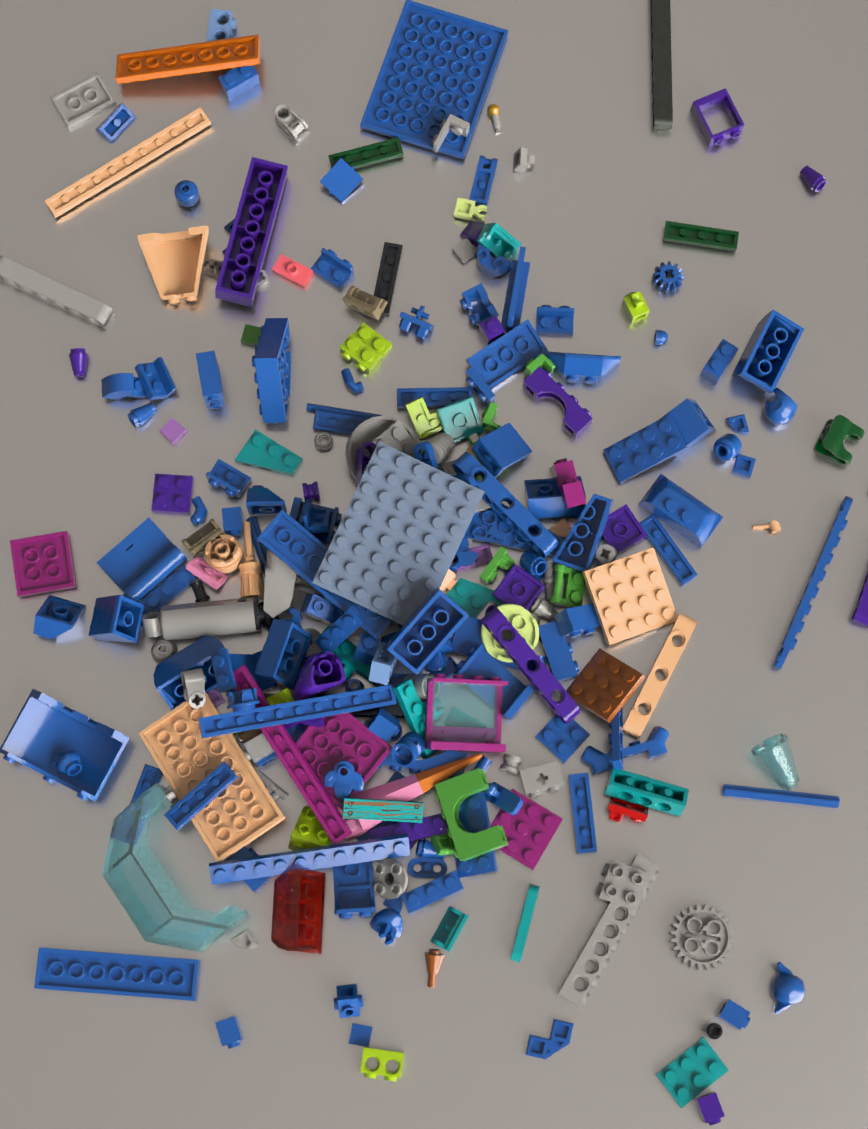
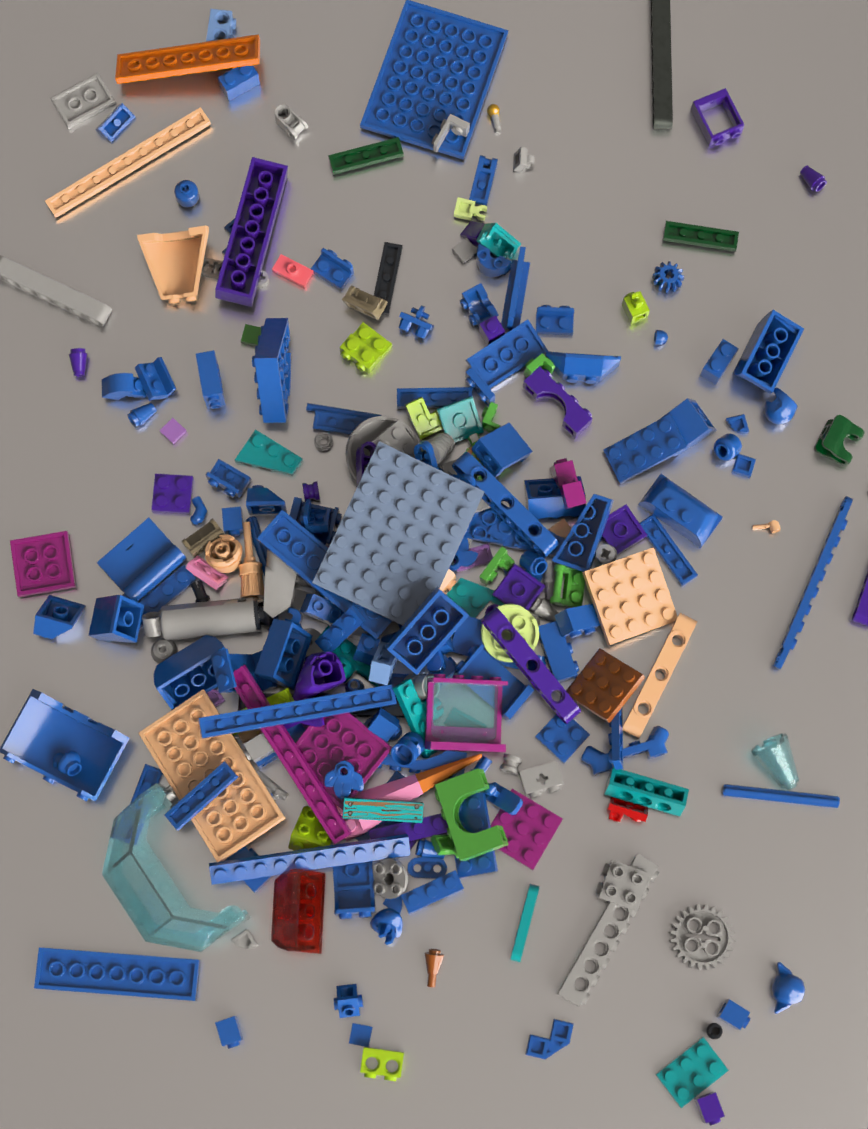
(193, 687): light grey piece -> none
(242, 699): blue piece -> none
(341, 180): blue piece -> none
(349, 381): blue arm -> none
(449, 928): teal hinge -> none
(582, 813): blue plate -> none

